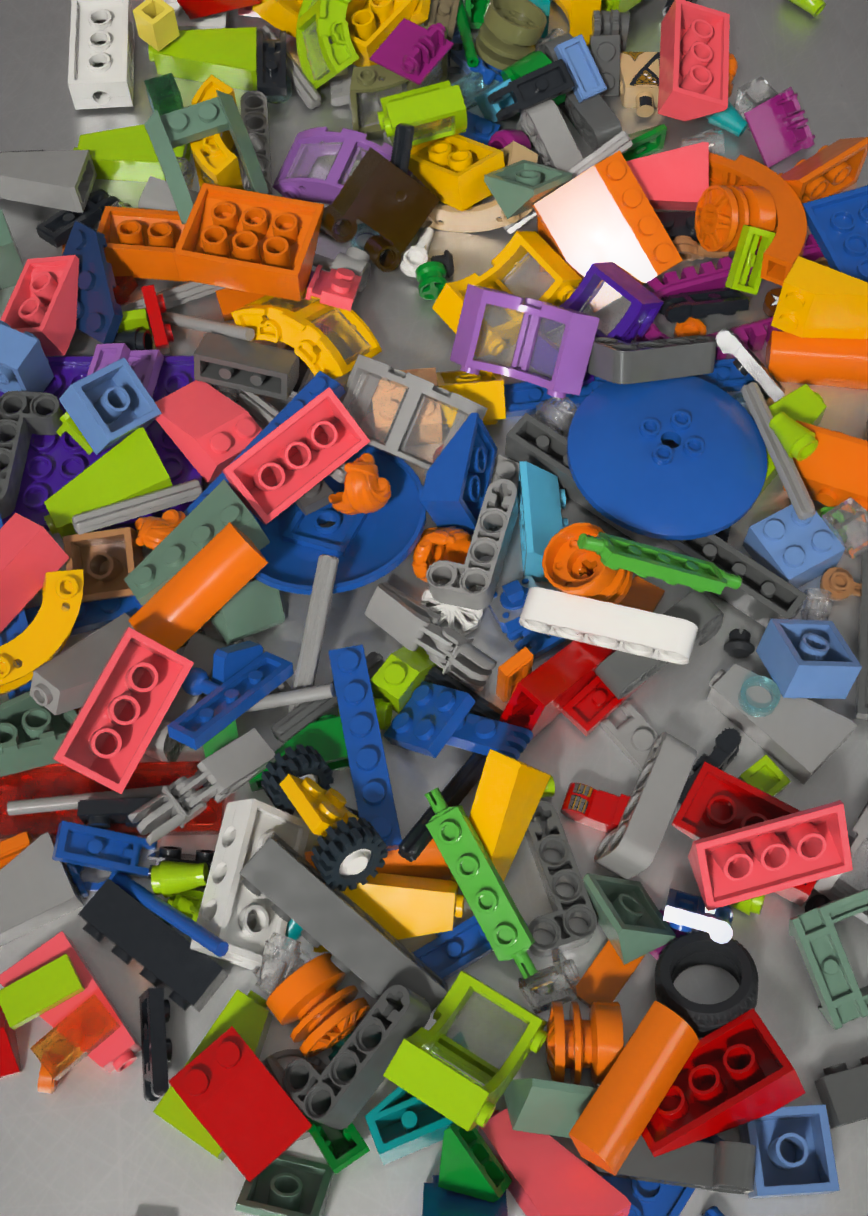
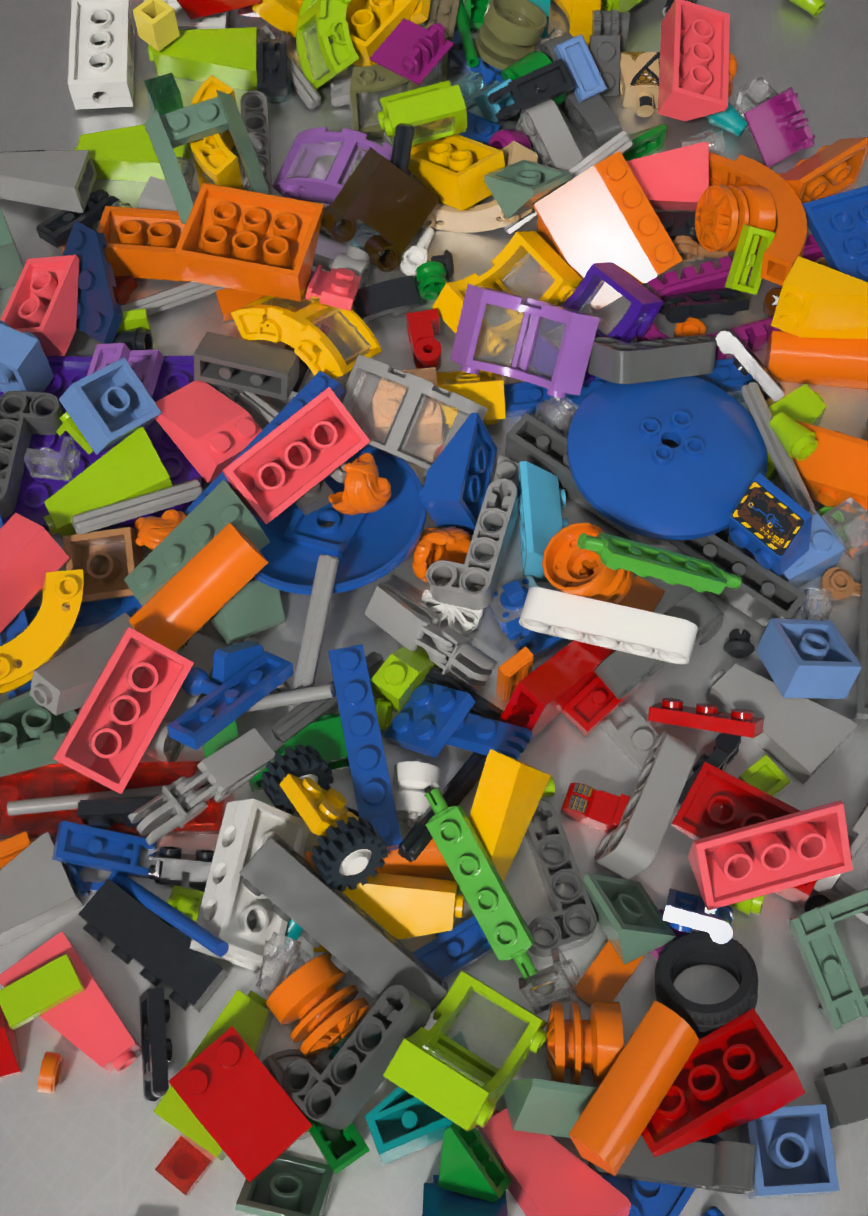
(53, 464): none -> clear bracket
(75, 1037): clear orange plate -> none
(155, 307): red plate -> none
(177, 877): lime cone -> none
(184, 1166): none -> clear red plate
(206, 325): light grey bar -> none
(386, 297): none -> black slope
(413, 782): none -> white wheel
(421, 330): none -> red leg
(706, 717): none -> red plate
(766, 683): clear light blue piece -> none
(770, 525): none -> slope

